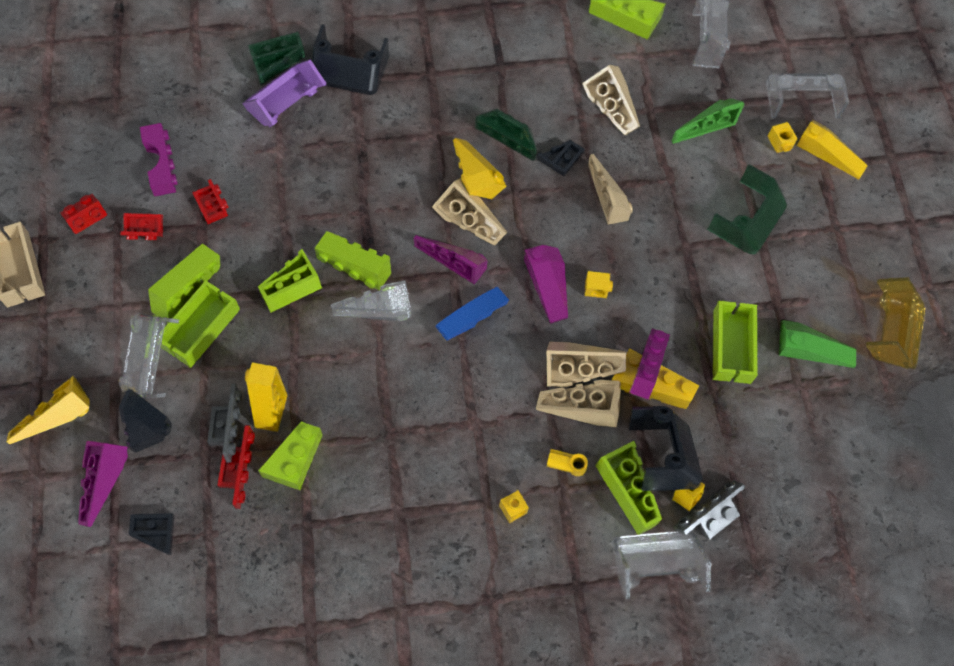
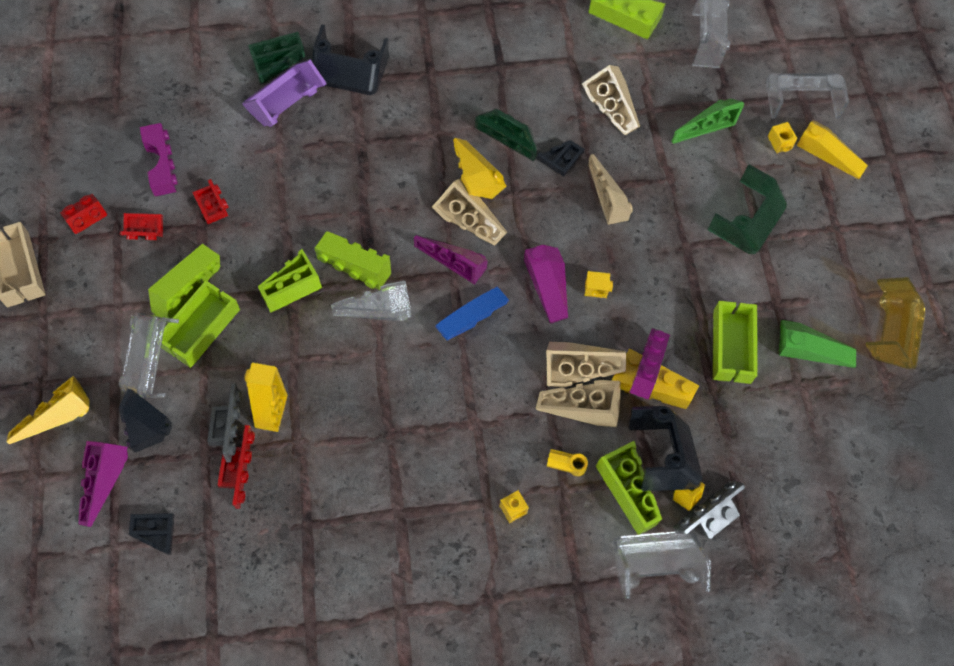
(293, 457): lime wedge -> none

